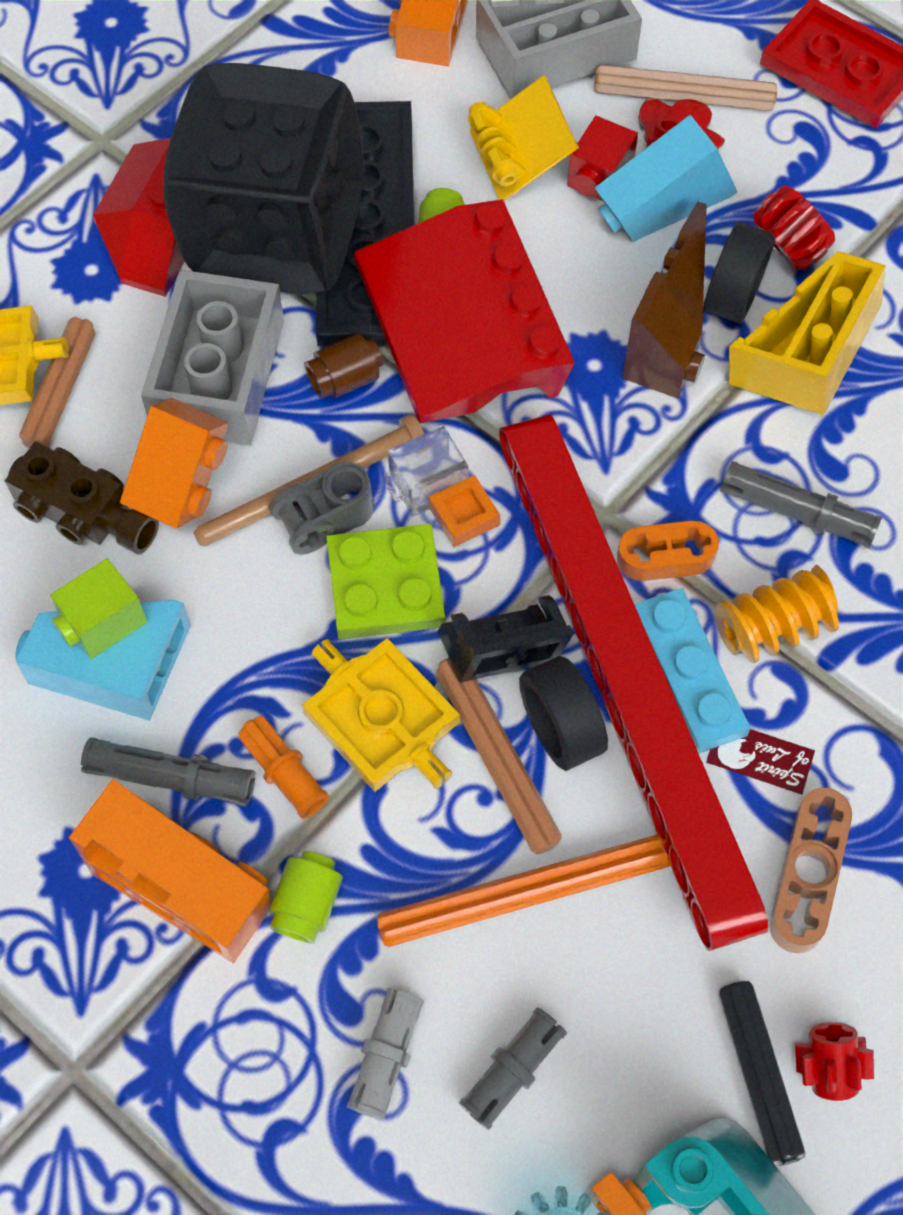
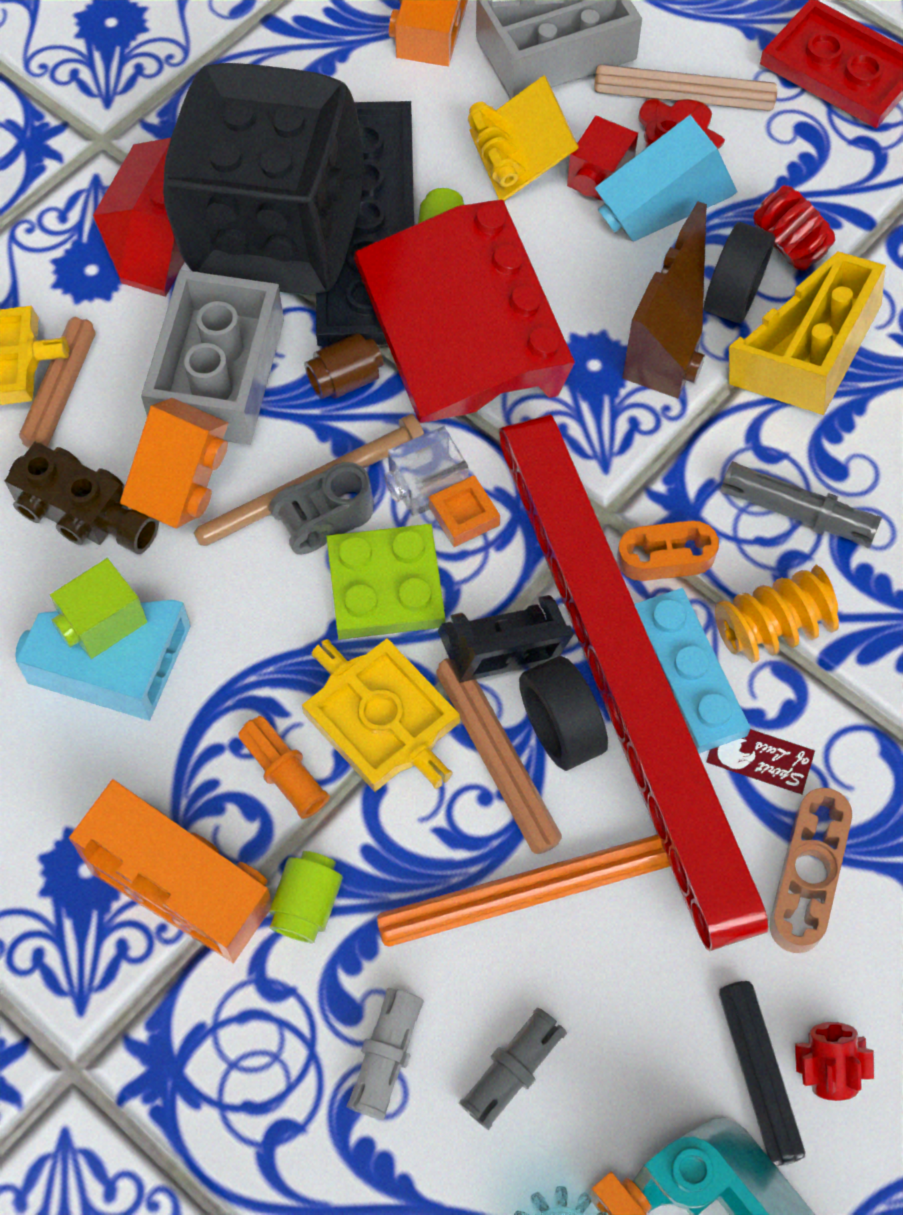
(190, 776): dark grey pin -> none

